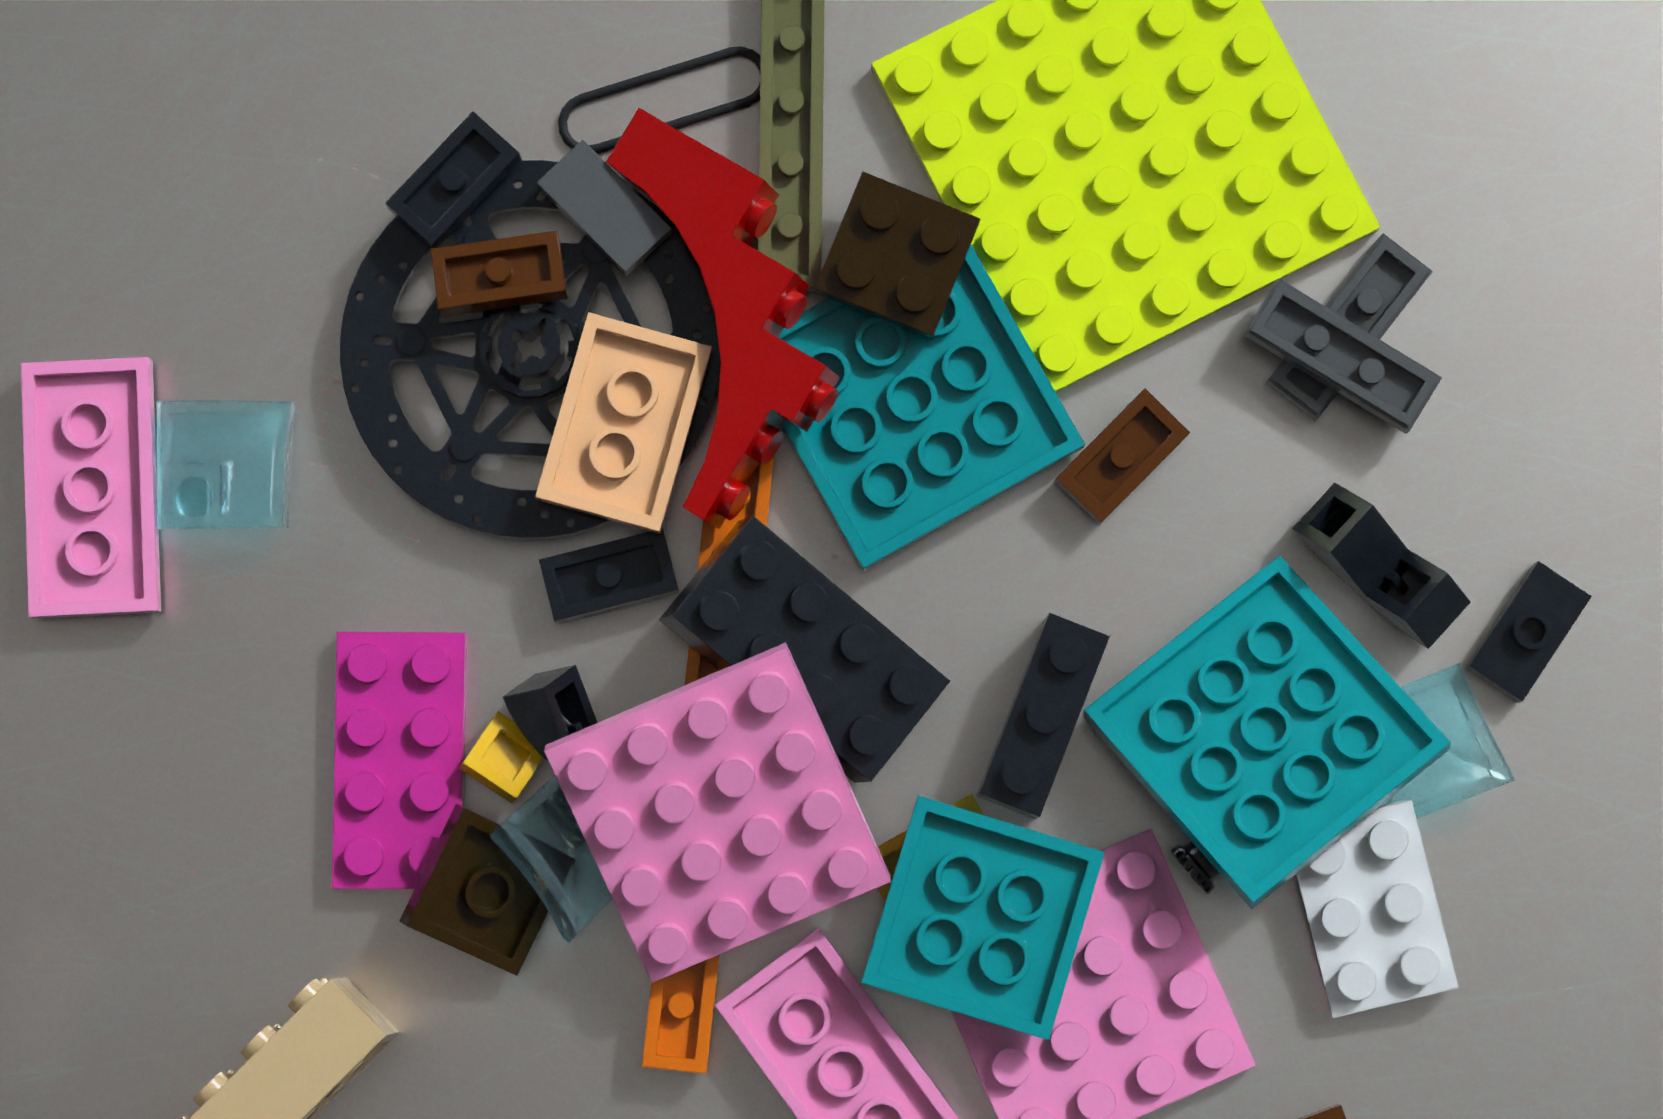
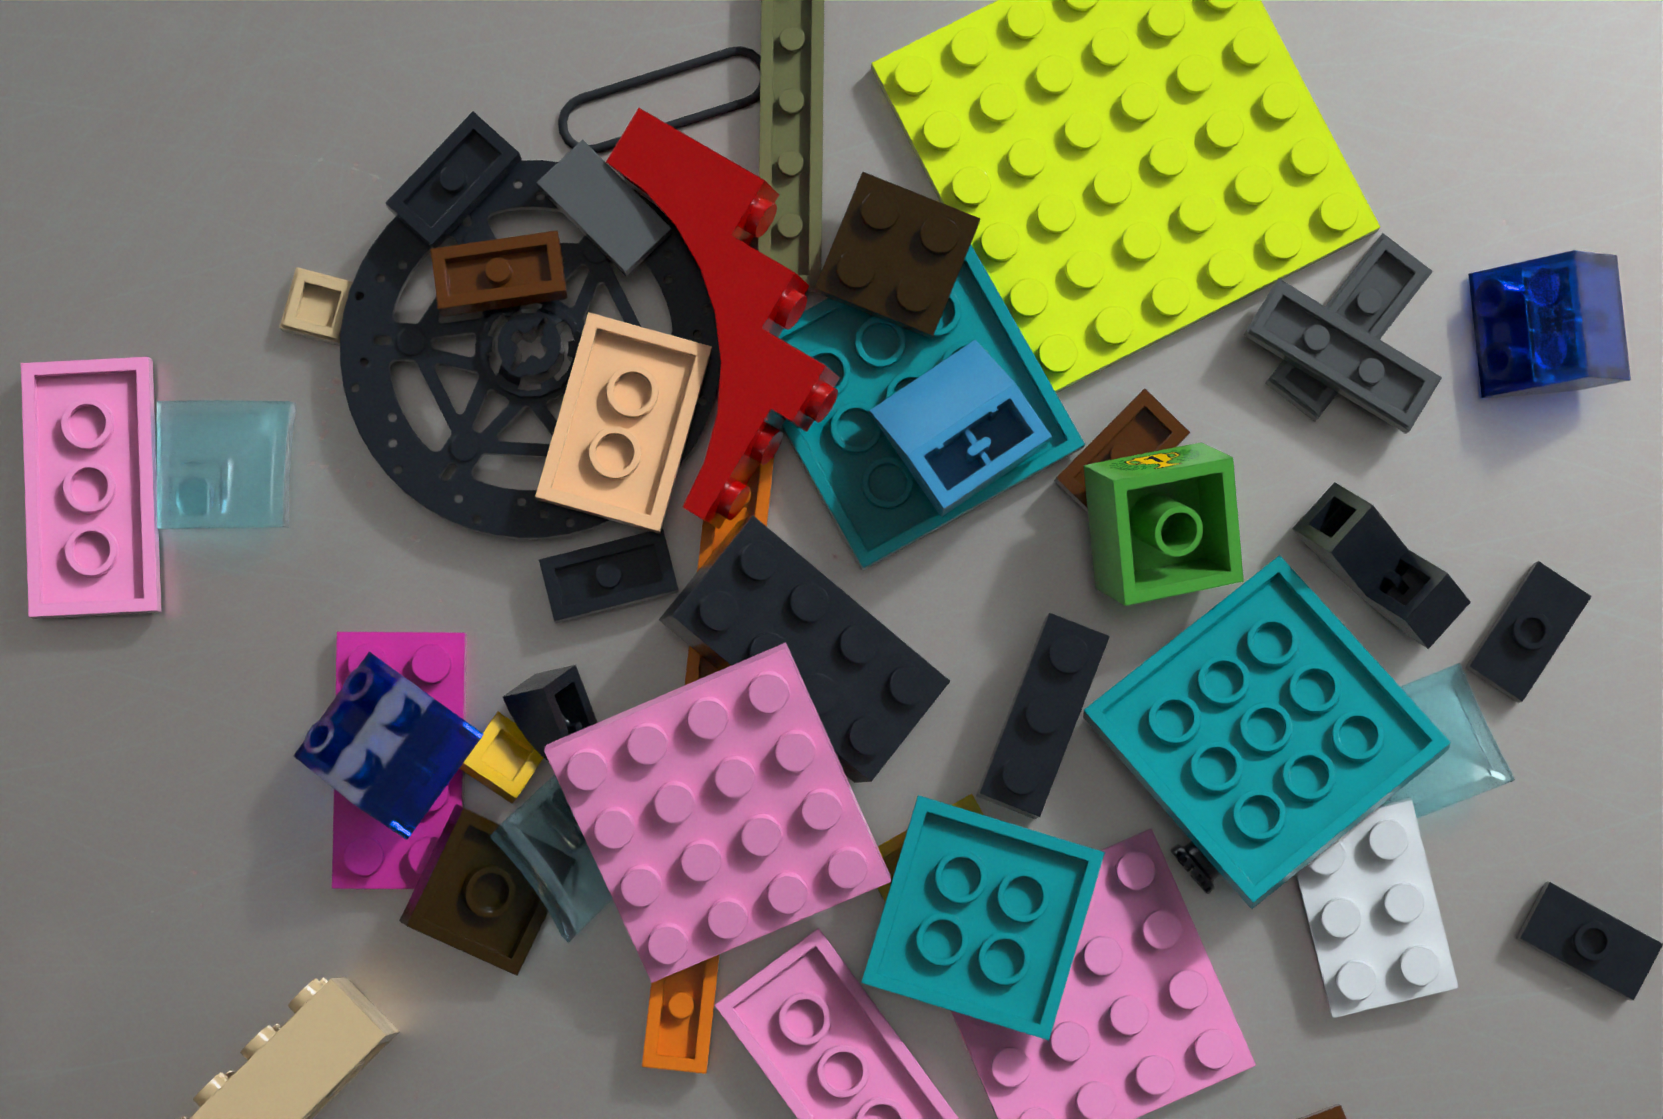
(315, 306): none -> tan tile
(387, 745): none -> clear blue slope
(961, 427): none -> dark azure slope
(1163, 523): none -> bright green brick
(1549, 325): none -> clear blue slope
(1589, 941): none -> black plate

